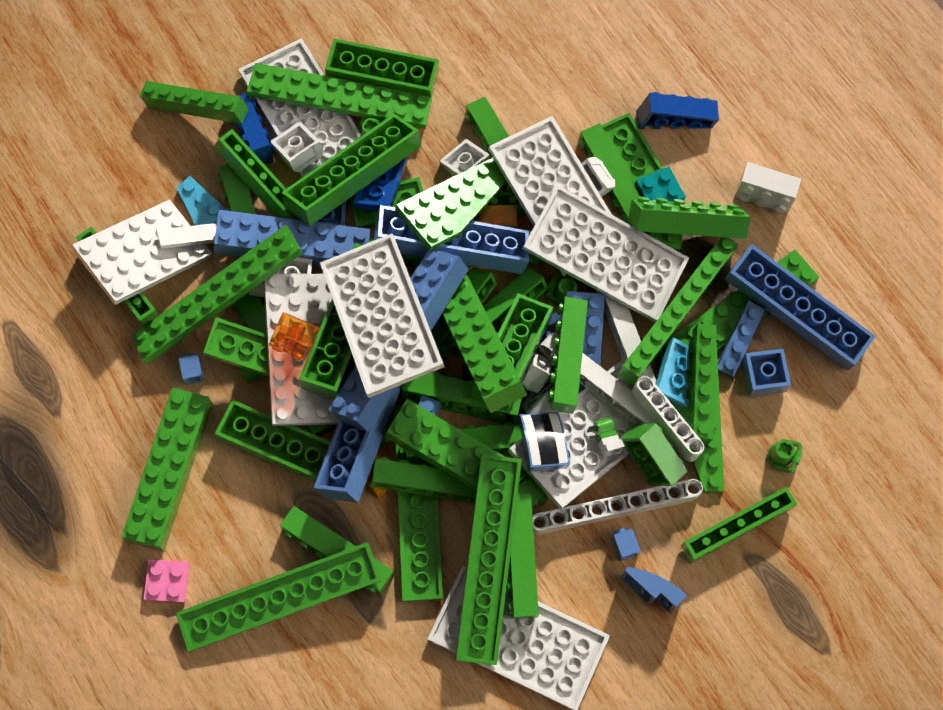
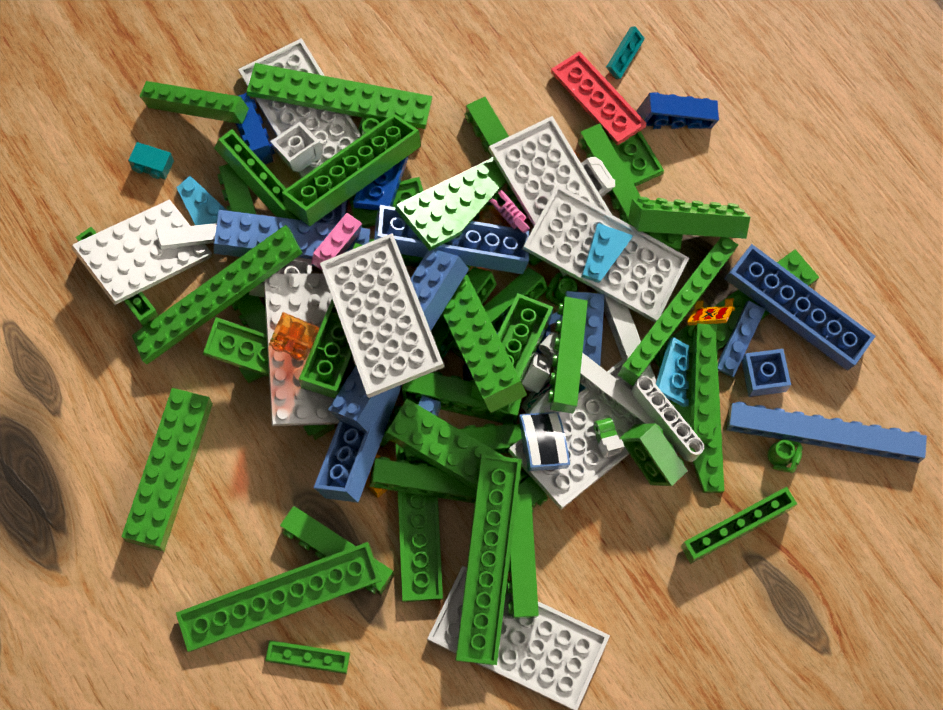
(151, 161): none -> teal brick
(166, 581): bright pink plate -> none
(191, 368): medium blue brick -> none
(279, 445): bright green brick -> none
(307, 657): none -> bright green tile
(338, 240): none -> bright pink brick
(382, 67): bright green brick -> none
(463, 158): white slope -> none
(511, 213): none -> bright pink hinge
(598, 98): none -> coral plate
(603, 251): none -> medium azure wing
(623, 500): white beam -> none
(625, 52): none -> teal plate
(625, 544): medium blue brick -> none
(653, 587): medium blue slope -> none
(660, 185): teal brick -> none
(711, 315): none -> light orange flag
(767, 188): white brick -> none
(827, 432): none -> medium blue brick

